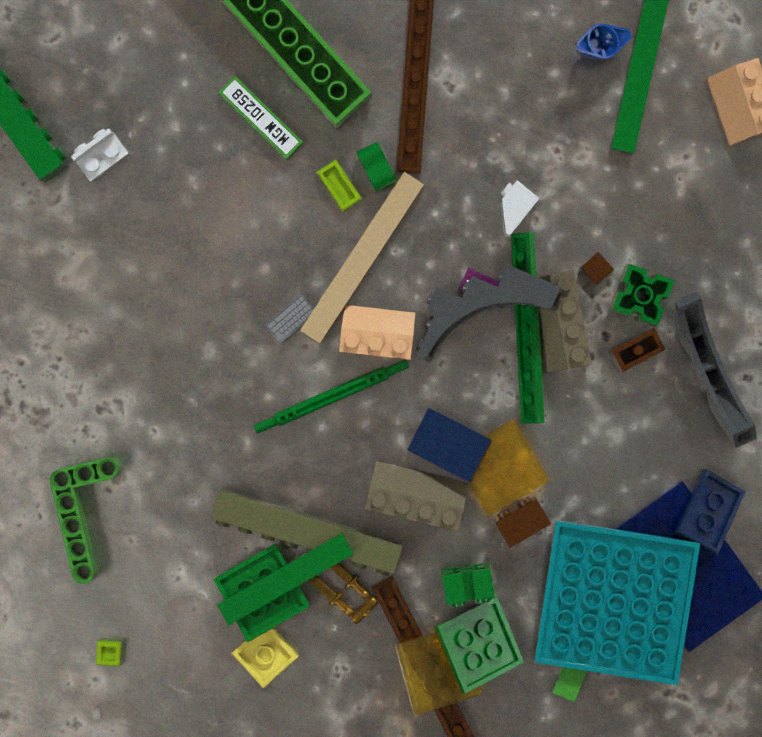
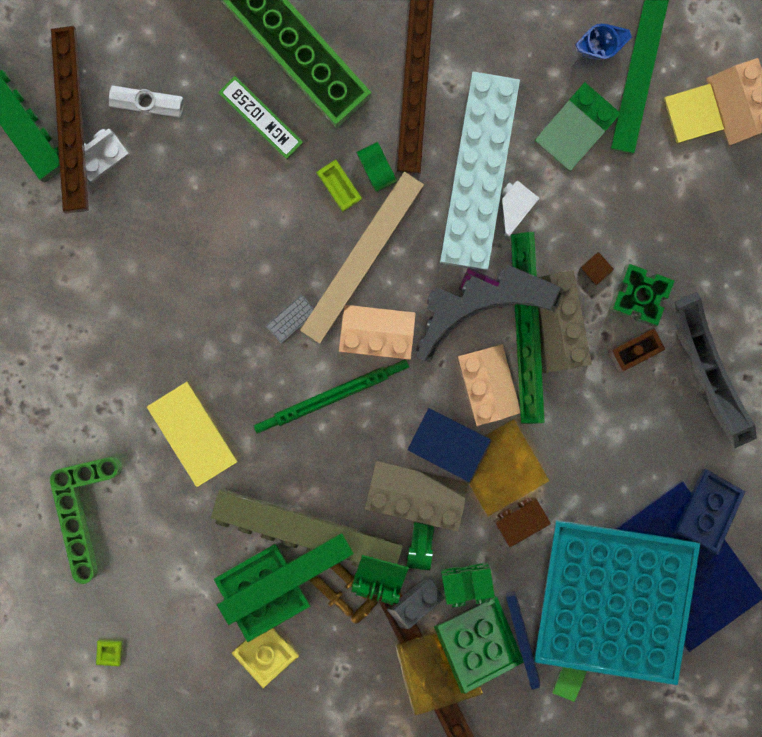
(69, 120): none -> reddish brown tile
(131, 100): none -> white piece
(192, 434): none -> light yellow tile
(379, 578): none -> green hinge
(416, 603): none -> dark grey brick
(420, 551): none -> green piece
(479, 171): none -> light aqua brick
(488, 385): none -> light nougat slope
(523, 640): none -> dark blue tile
(577, 126): none -> green slope
(693, 113): none -> light yellow tile

